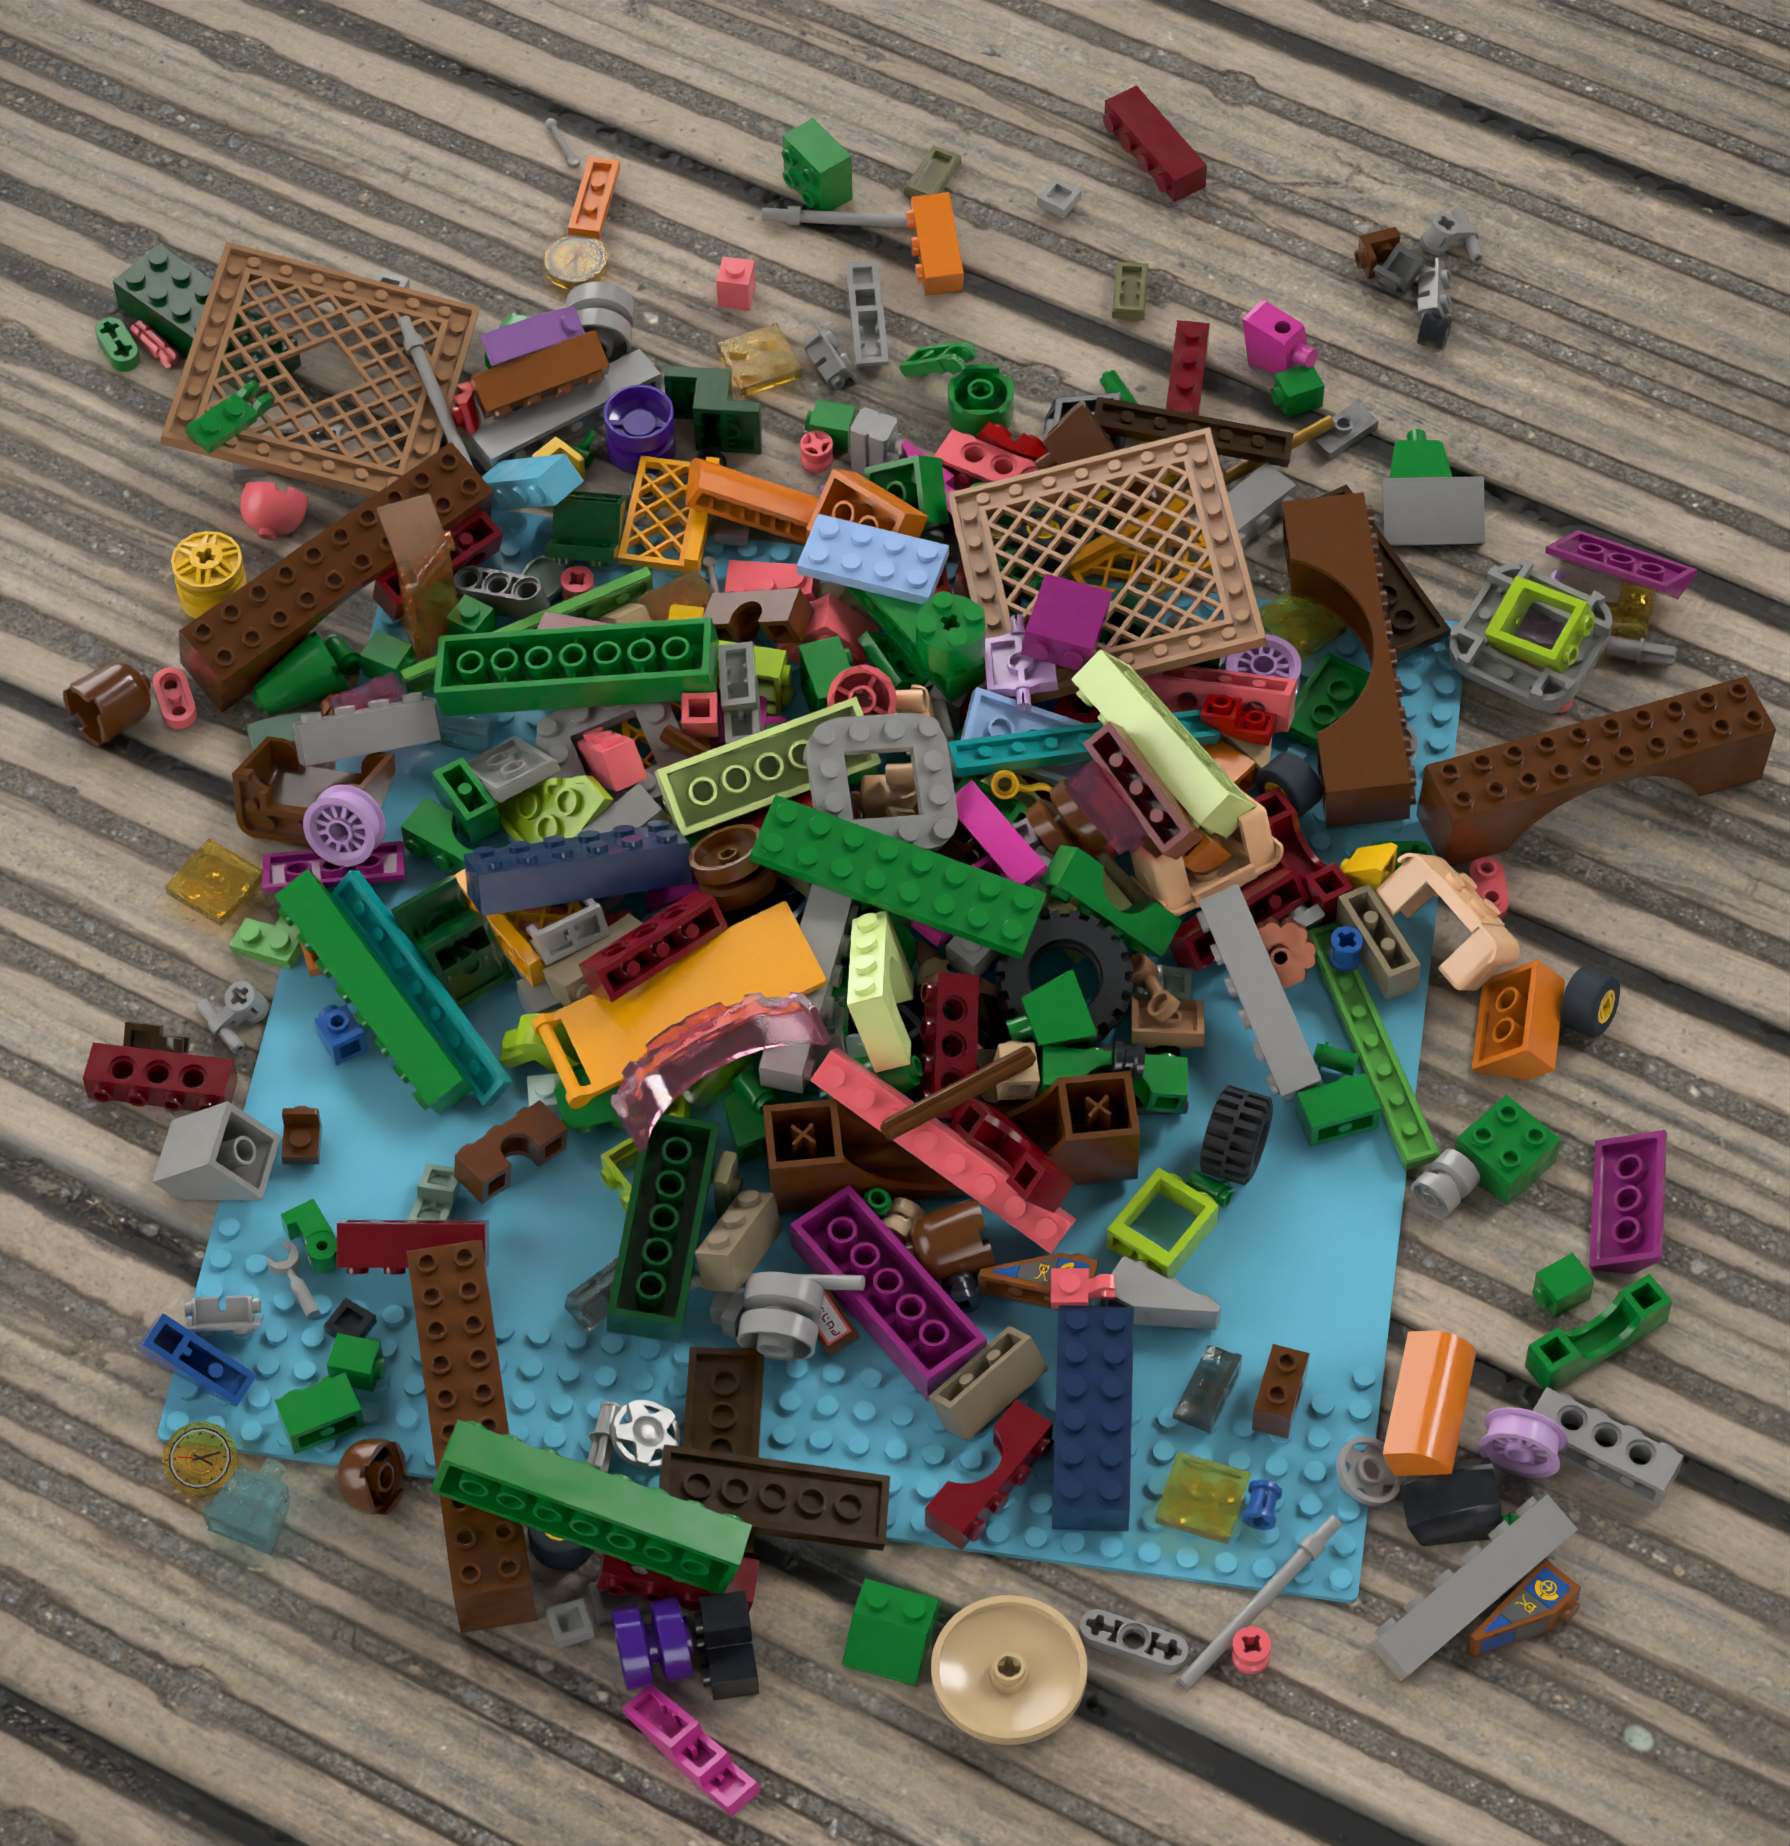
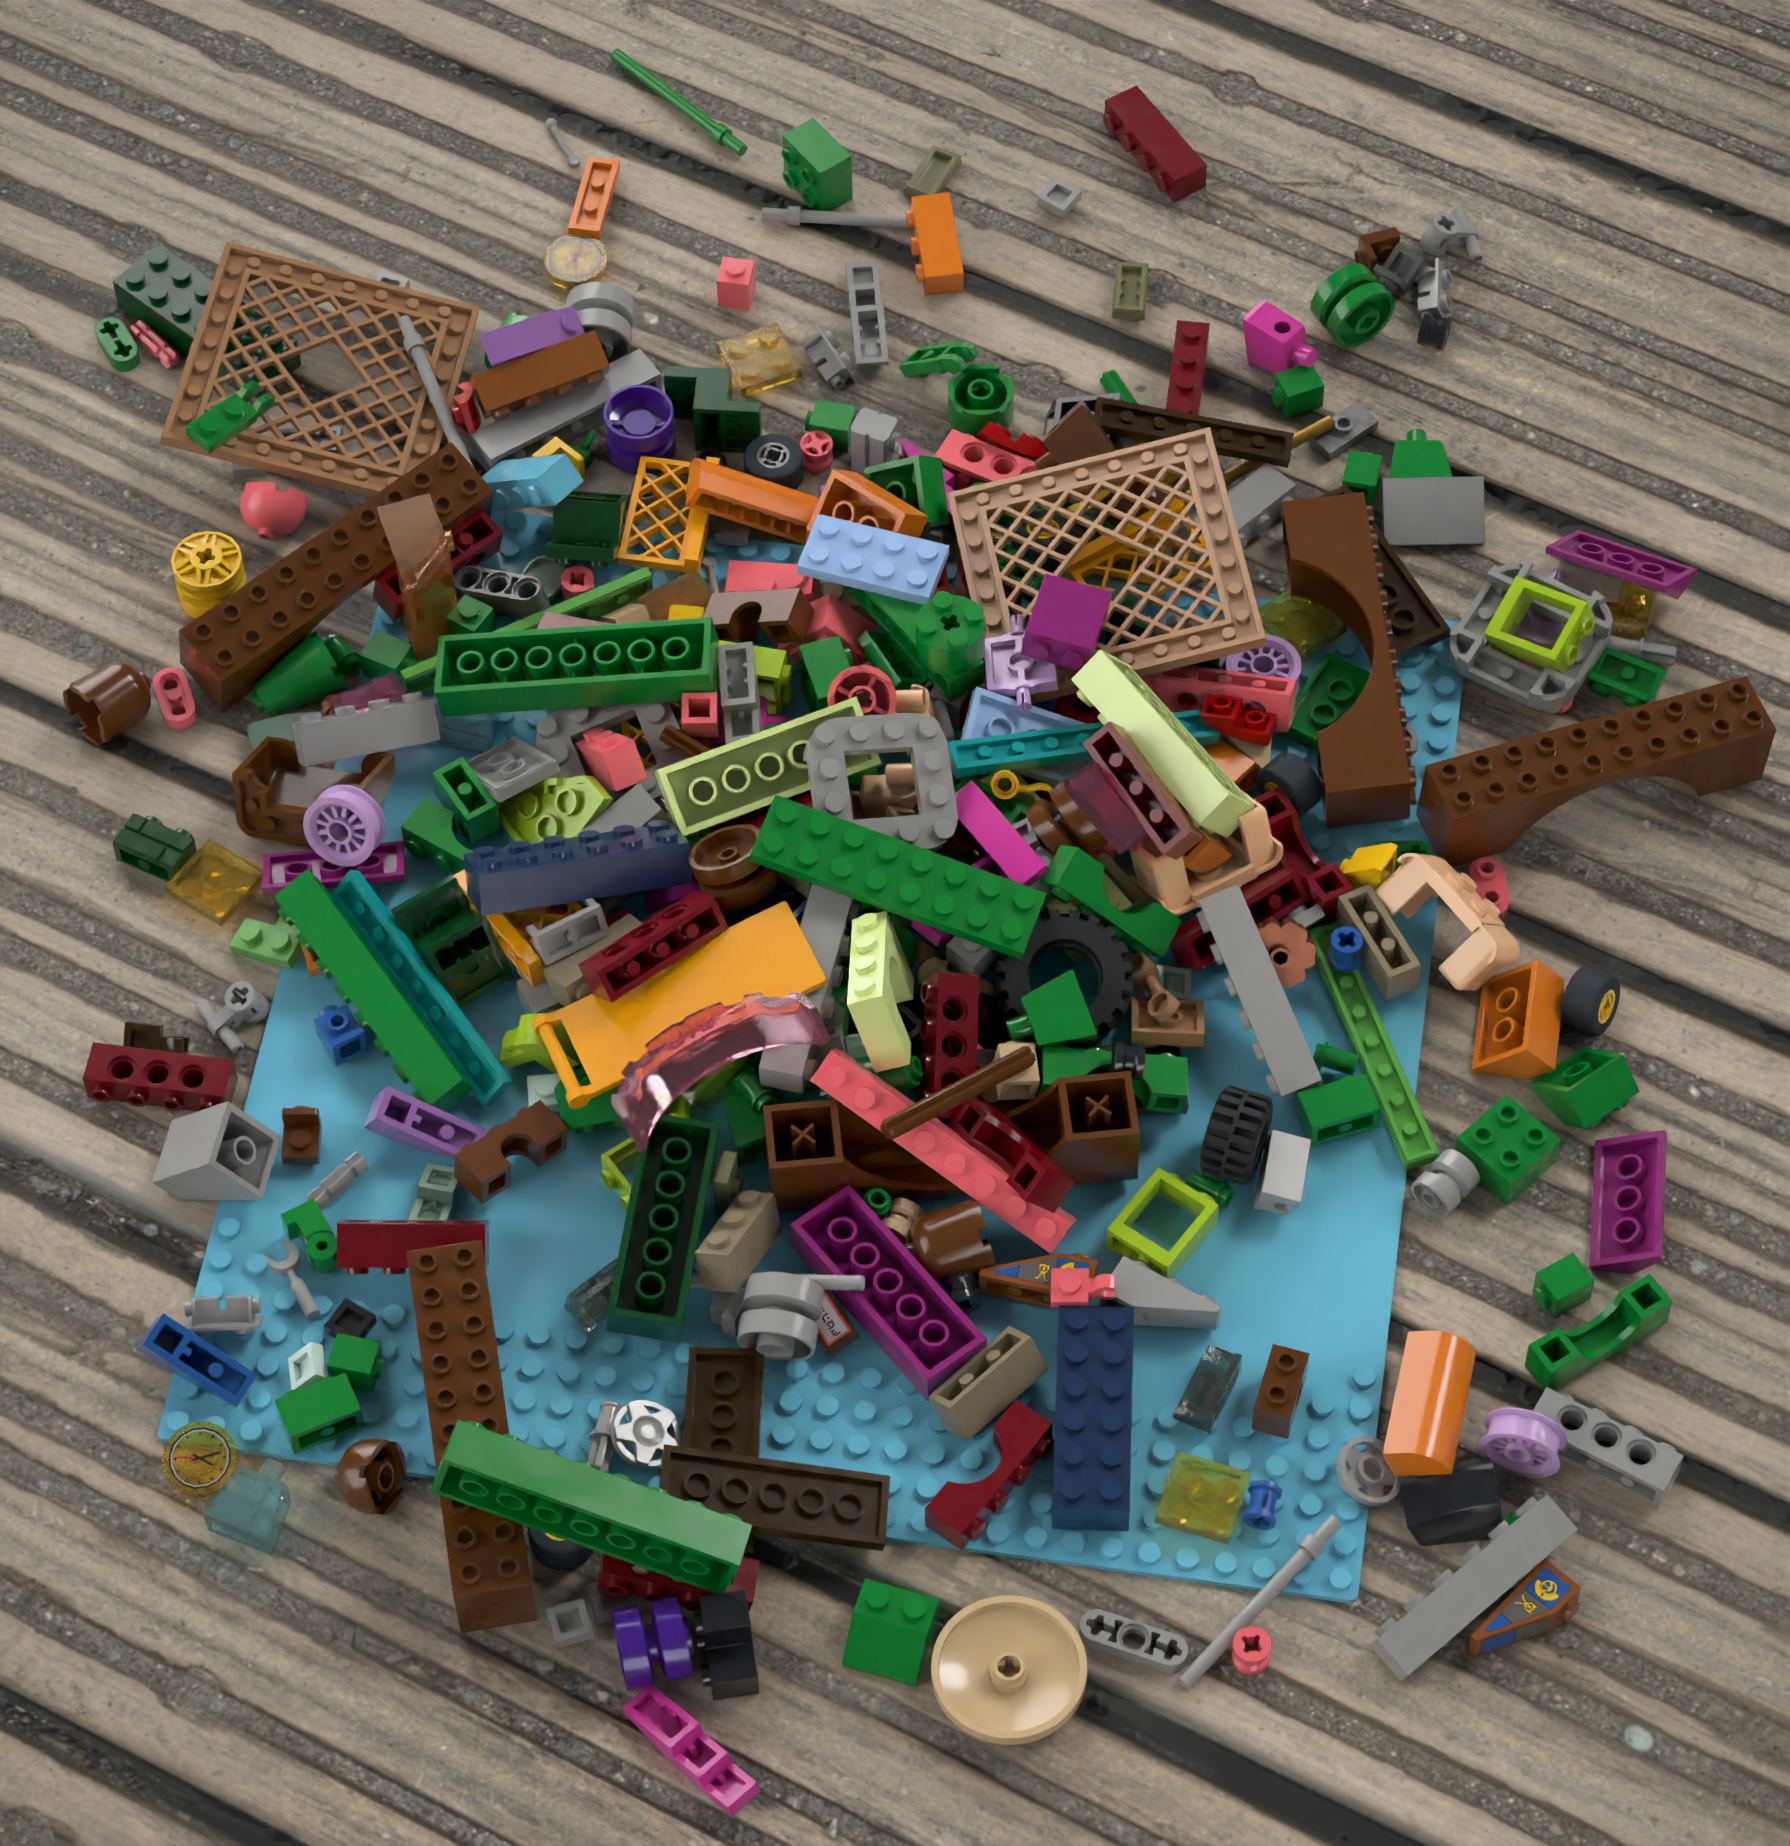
(153, 847): none -> dark green brick
(307, 1366): none -> light aqua plate
(338, 1180): none -> light grey axle
(419, 1124): none -> medium lavender slope
(718, 132): none -> green bar
(775, 460): none -> black wheel
(1281, 1172): none -> light grey hinge
(1352, 305): none -> green wheel
(1363, 474): none -> green brick
(1586, 1087): none -> green slope
(1625, 678): none -> green bracket

